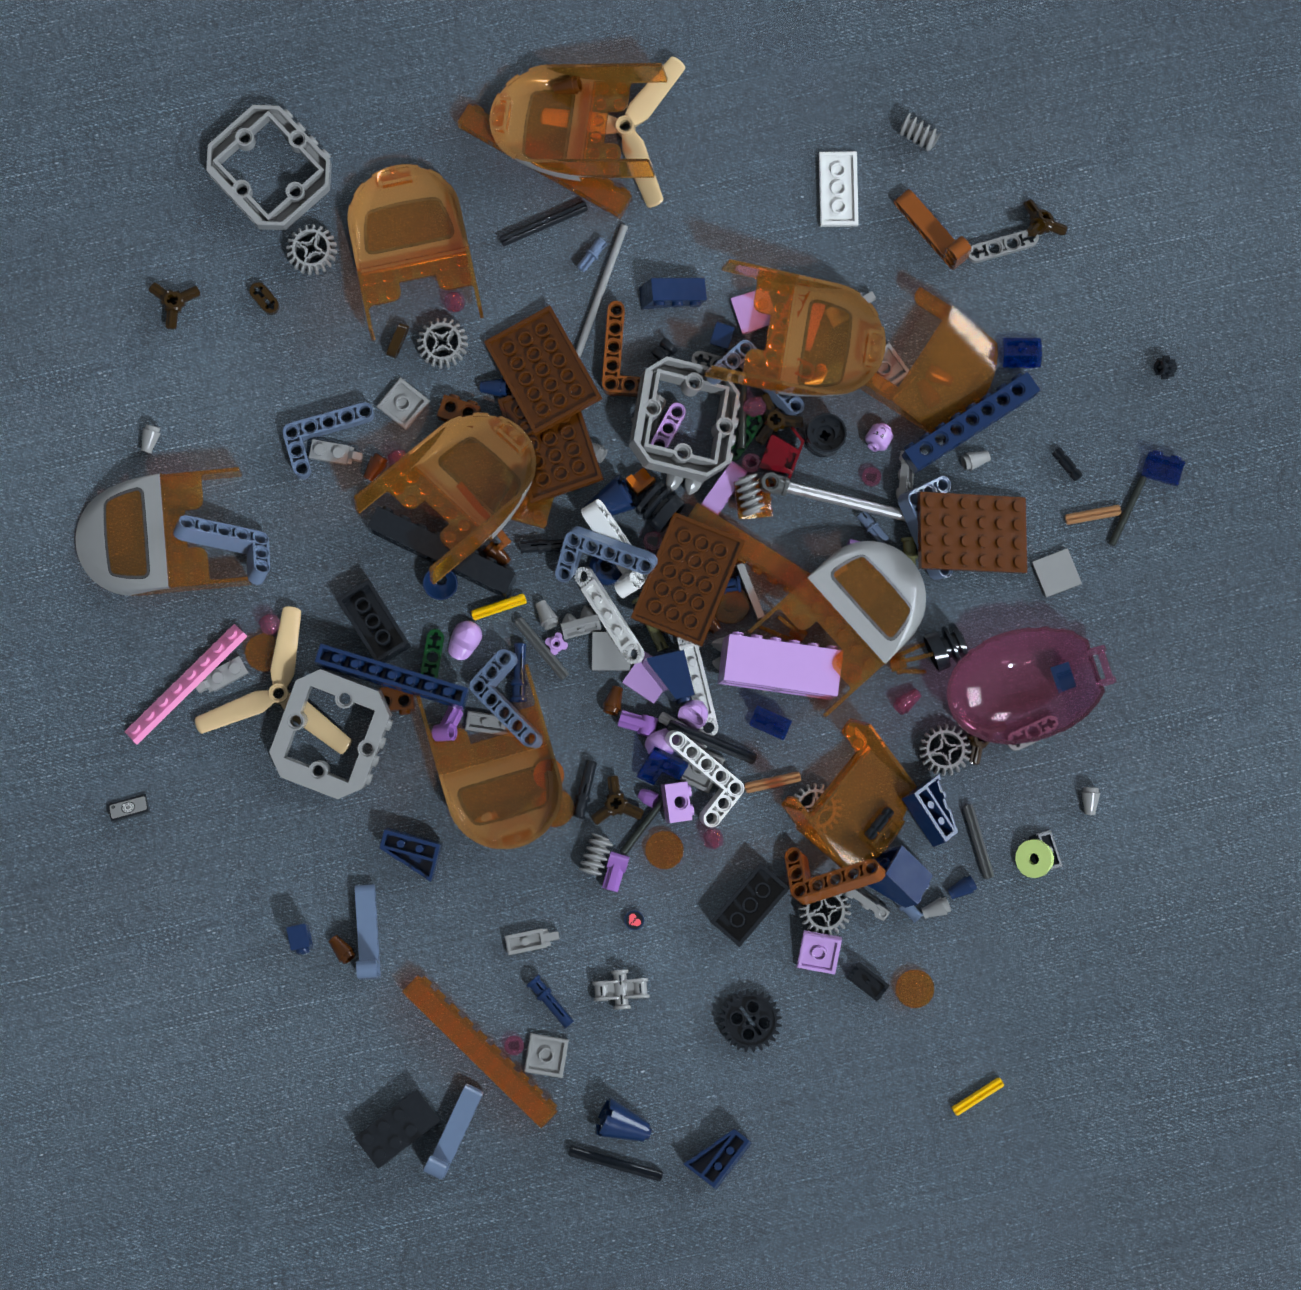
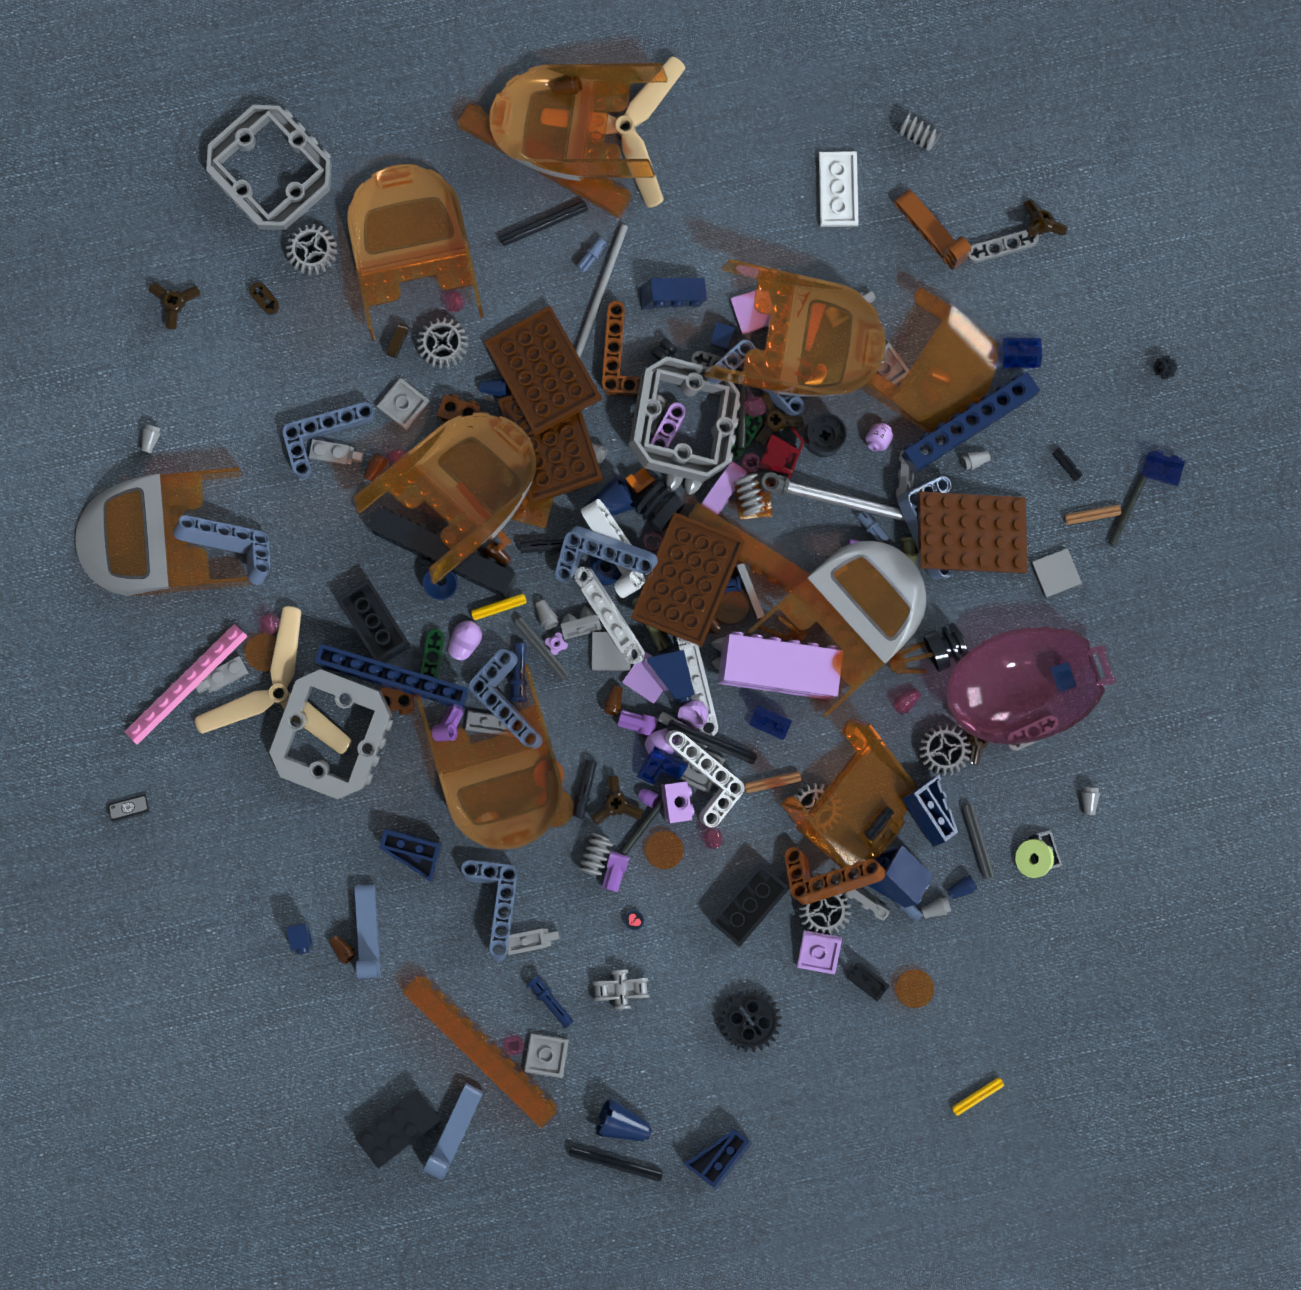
(501, 903): none -> sand blue beam
(871, 477): clear pink tile -> none

